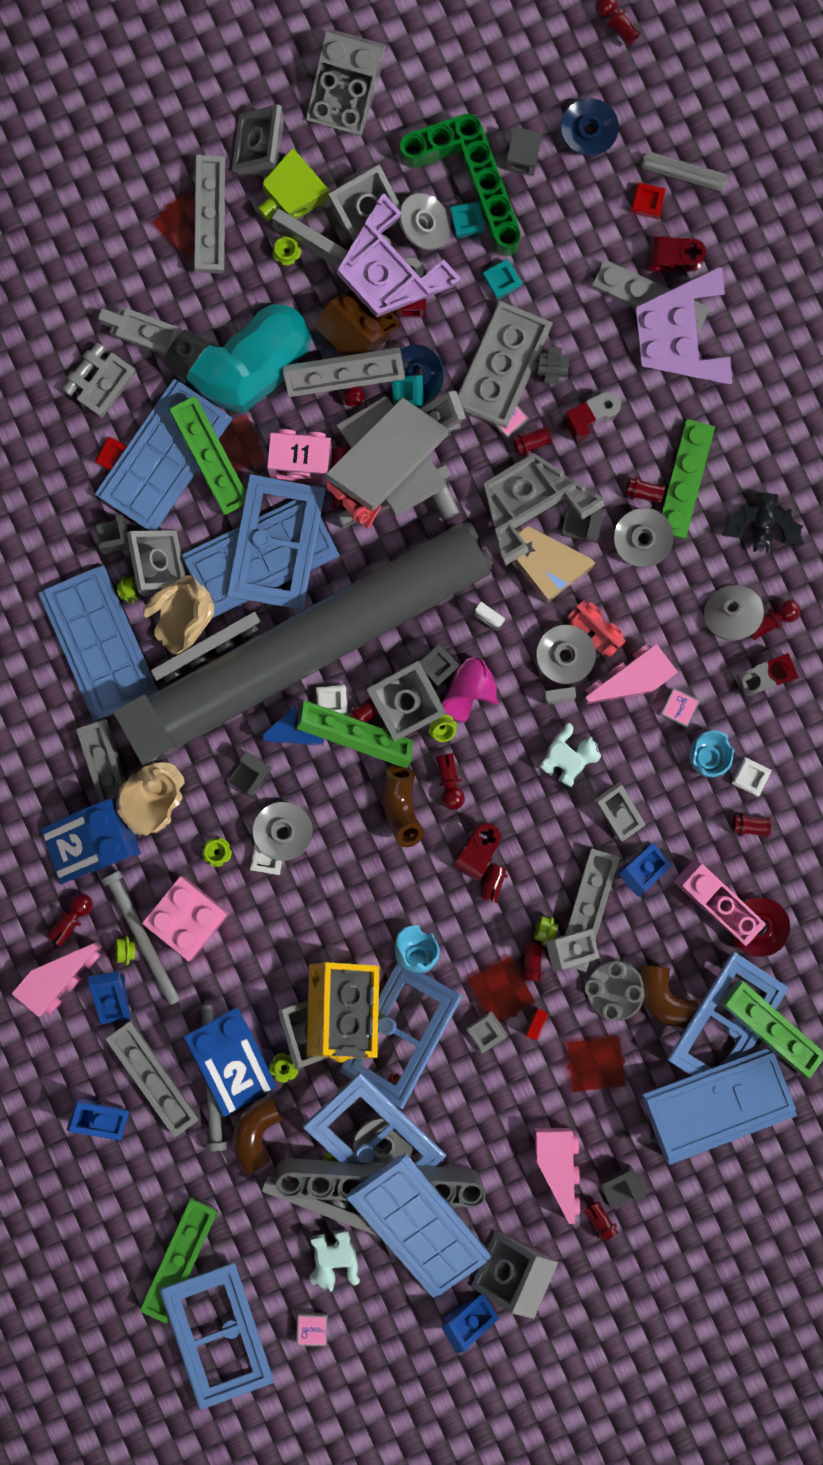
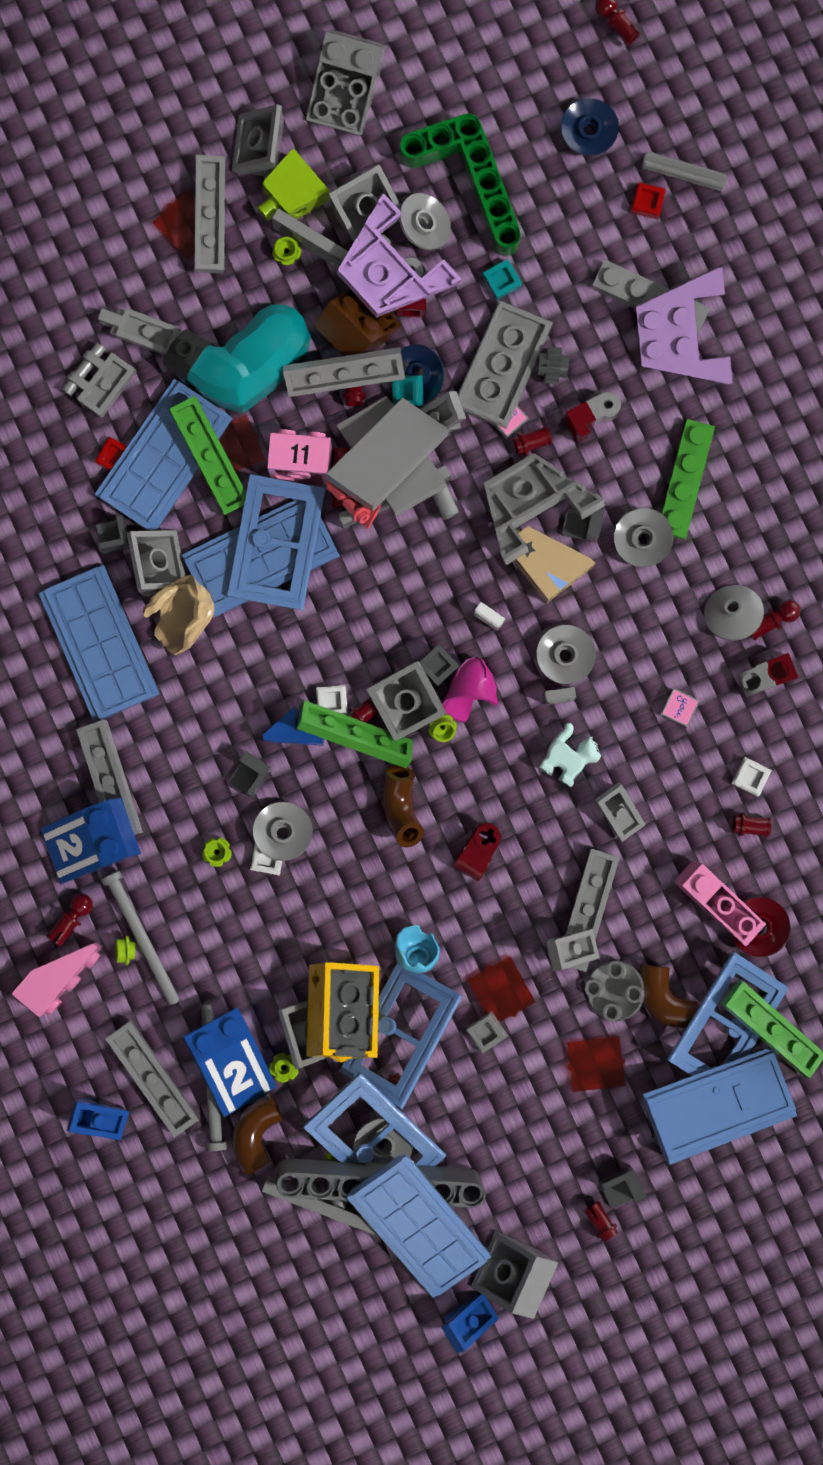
(110, 997): blue slope -> none
(128, 589): lime plate -> none
(150, 797): tan hair -> none
(180, 1255): bright green plate -> none
(186, 918): bright pink brick -> none
(195, 654): light grey plate -> none
(244, 1324): medium blue door -> none
(303, 644): dark grey piece -> none
(312, 1329): bright pink tile -> none
(333, 1256): light aqua animal -> none
(452, 797): dark red pin -> none
(467, 220): teal tile -> none
(493, 882): dark red pin -> none
(523, 151): dark grey panel -> none
(532, 962): dark red pin -> none
(536, 1024): red tile -> none
(545, 929): lime plate -> none
(555, 1158): bright pink slope -> none
(606, 634): coral hinge -> none
(638, 678): bright pink slope -> none
(644, 490): dark red pin -> none
(644, 869): blue slope -> none
(671, 254): dark red piece -> none
(711, 754): medium azure hair -> none
(765, 517): black animal -> none

